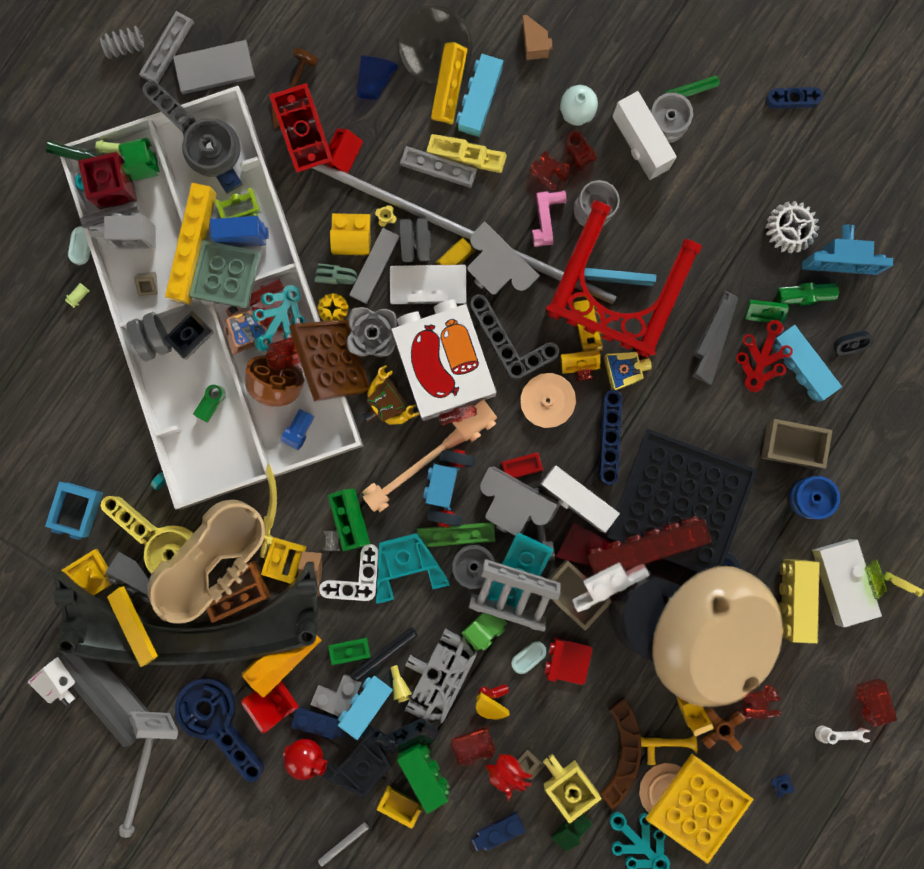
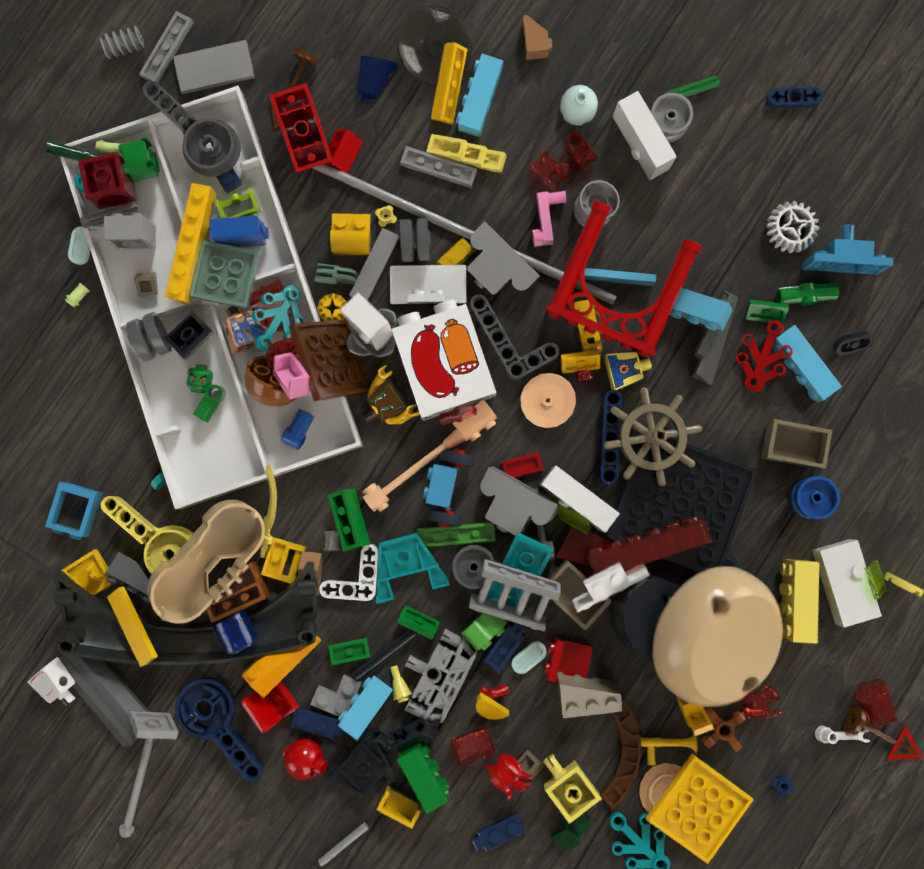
(199, 378): none -> green head
(236, 632): none -> clear blue piece
(291, 375): none -> bright pink panel
(367, 322): none -> white brick
(418, 622): none -> green plate
(505, 646): none -> dark blue hinge
(574, 519): none -> clear neon green piece
(587, 696): none -> dark tan wedge
(653, 437): none -> dark tan piece
(701, 309): none -> medium azure brick
(903, 746): none -> reddish brown piece

